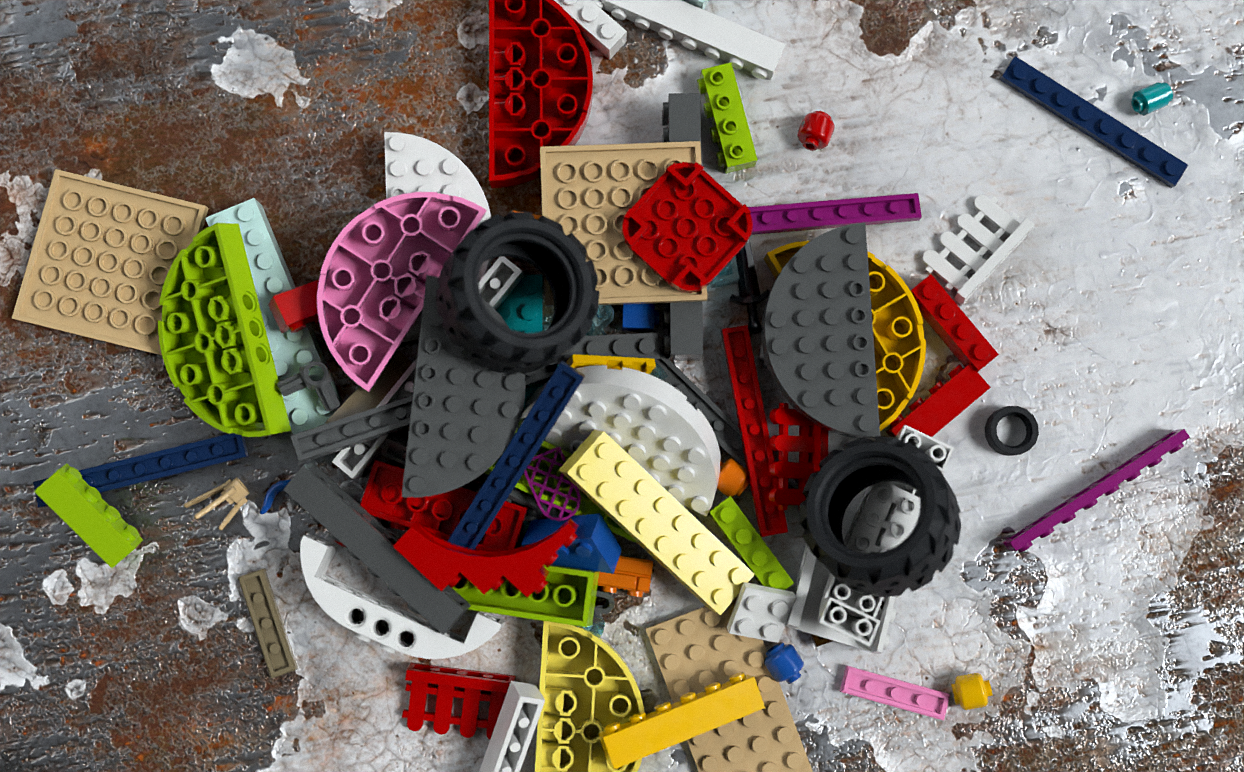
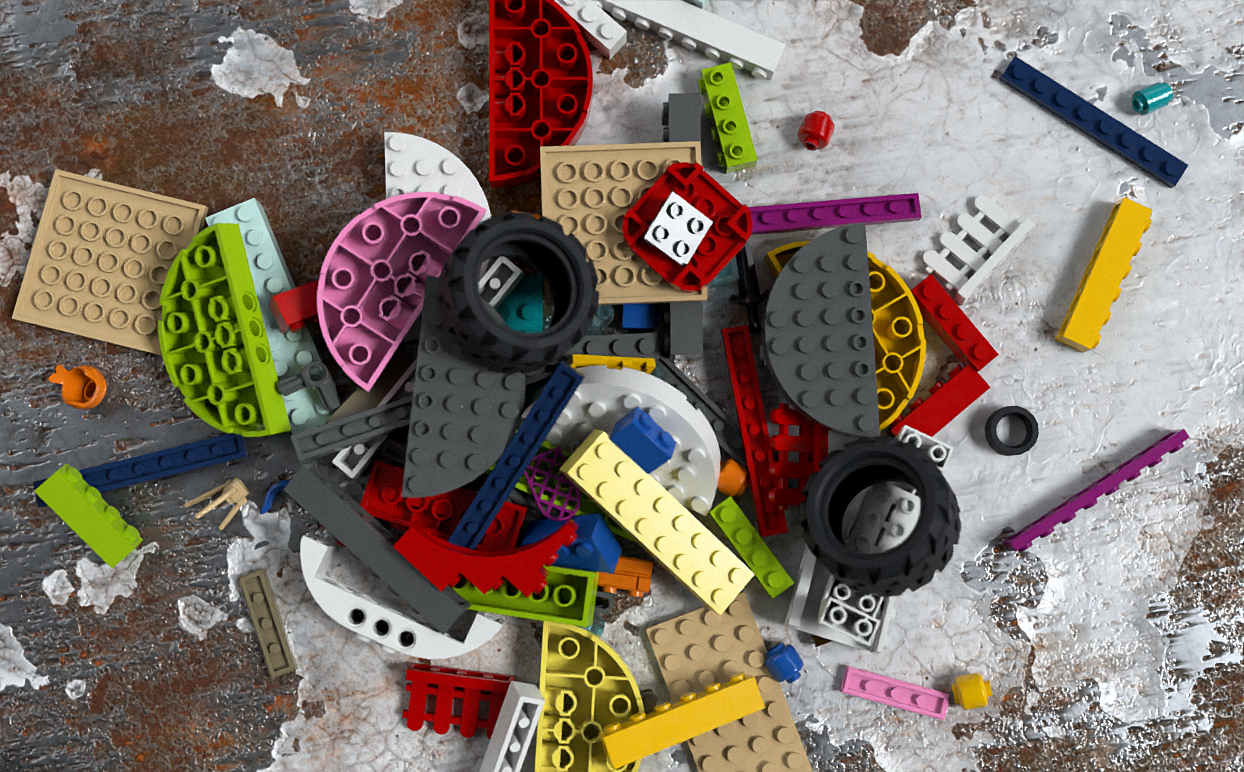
(81, 386): none -> orange hat
(643, 440): none -> blue brick
(677, 229): none -> hinge
(761, 612): white plate -> none
(1104, 275): none -> yellow brick

